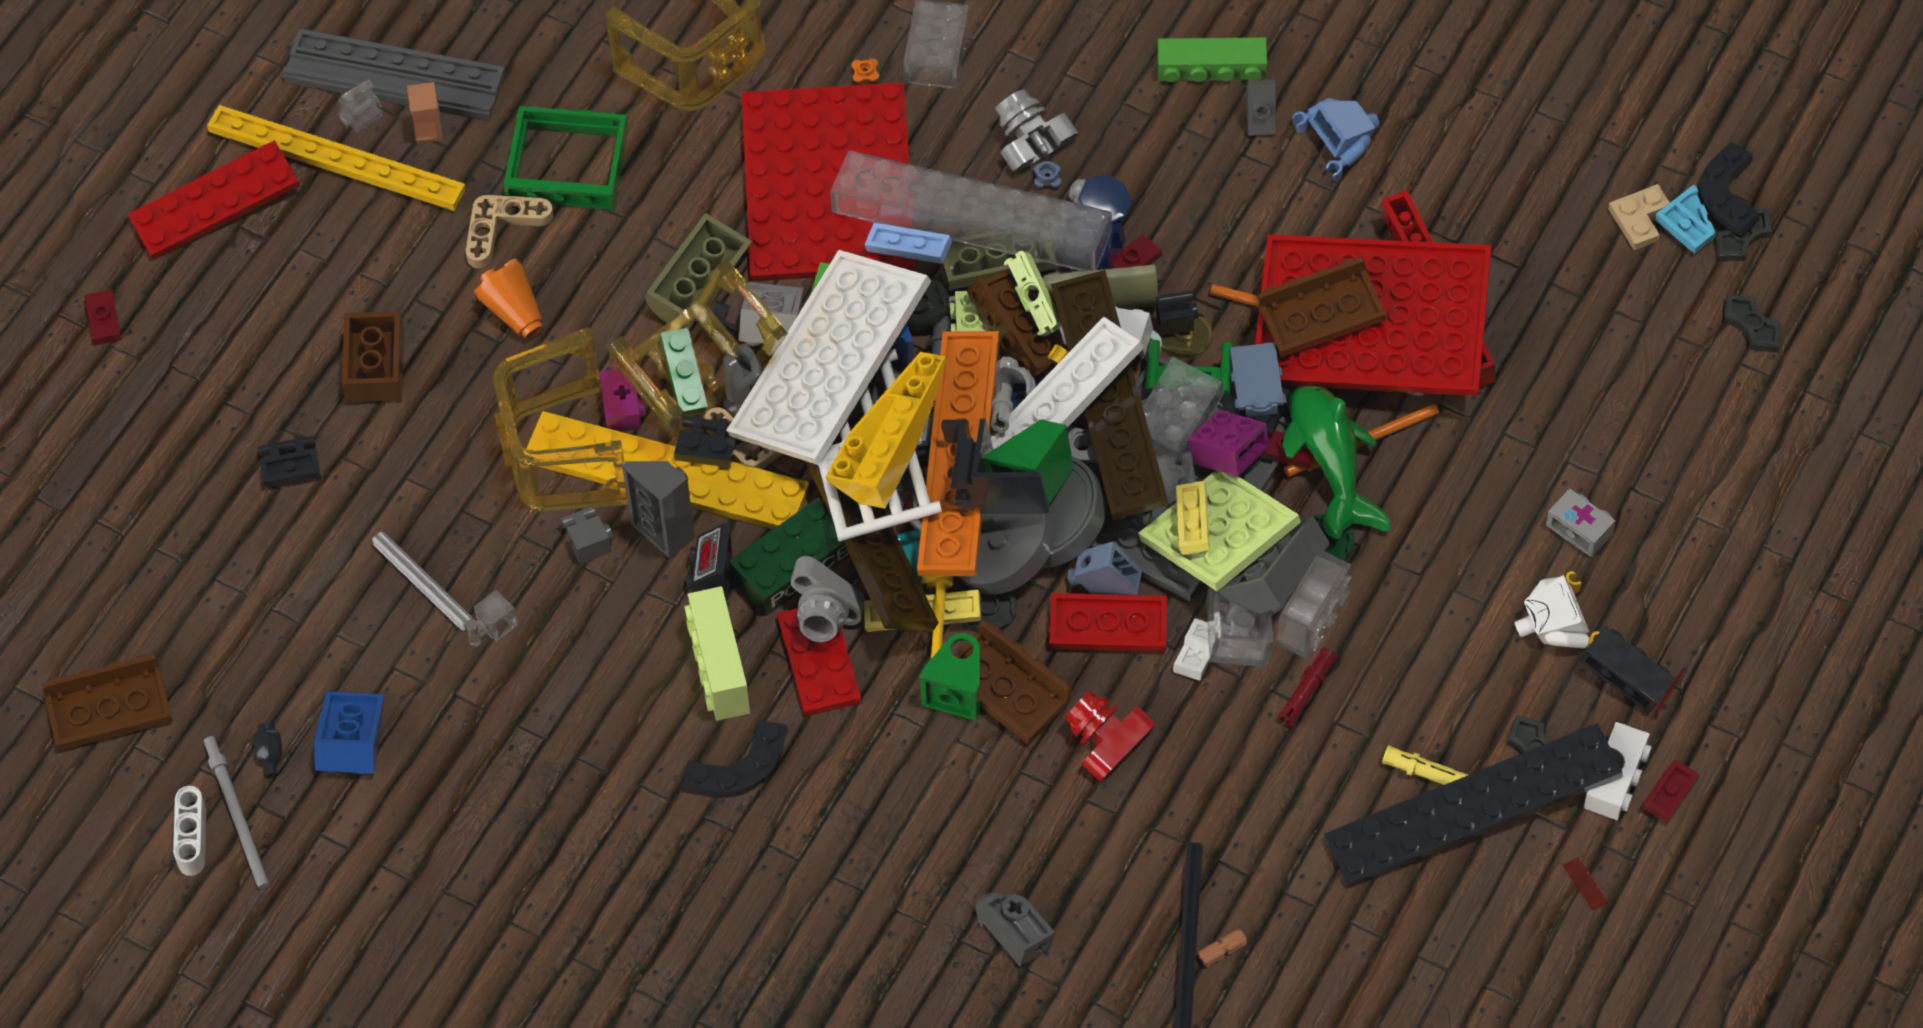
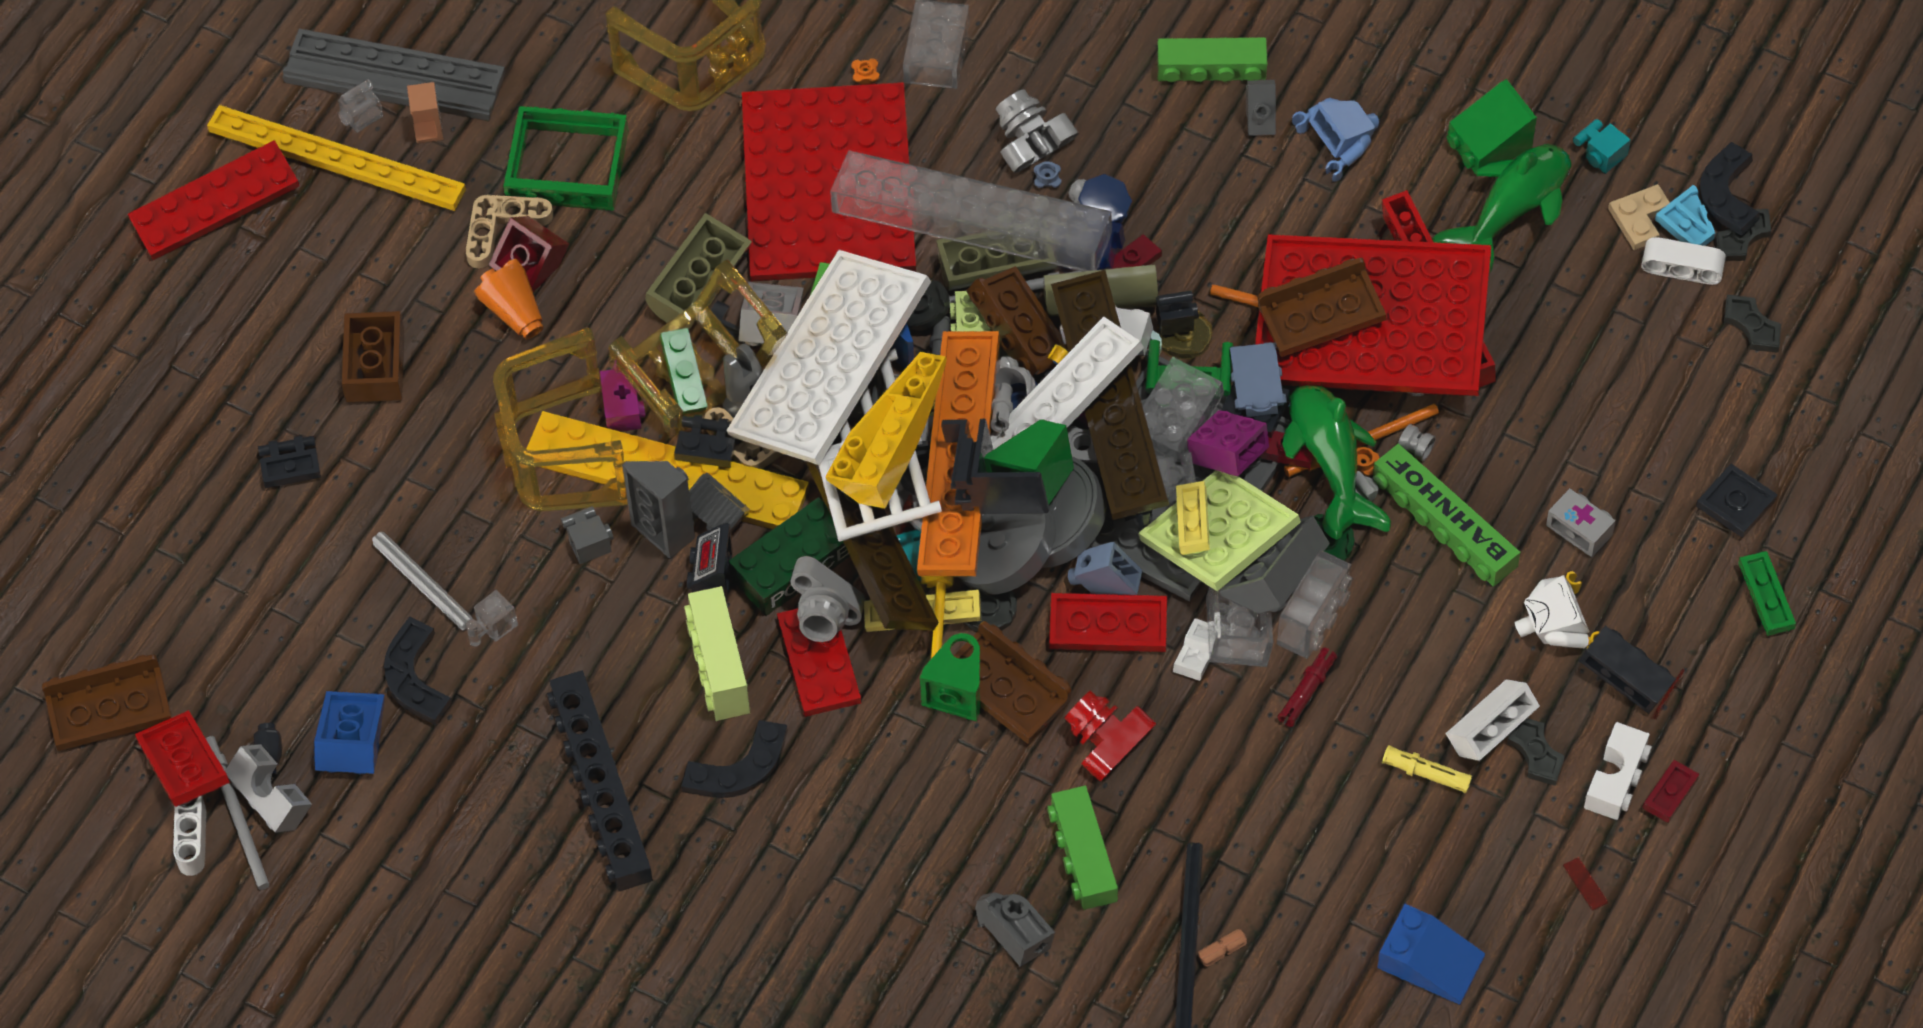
(103, 317): dark red plate -> none
(182, 758): none -> red plate
(251, 775): none -> light grey arch
(401, 674): none -> black plate
(532, 246): none -> dark red slope
(626, 871): none -> black brick
(715, 503): none -> dark grey brick
(908, 243): light blue plate -> none
(1043, 307): yellowish green piece -> none
(1084, 848): none -> bright green brick
(1366, 486): none -> light grey plate
(1369, 456): none -> orange plate
(1416, 442): none -> light grey wheel
(1430, 955): none -> blue slope
(1445, 515): none -> bright green brick
(1473, 805): black plate -> none
(1492, 719): none -> white brick
(1493, 128): none -> green slope
(1520, 186): none -> green animal
(1604, 148): none -> teal brick
(1683, 261): none -> white beam
(1736, 500): none -> black plate
(1767, 593): none -> green plate

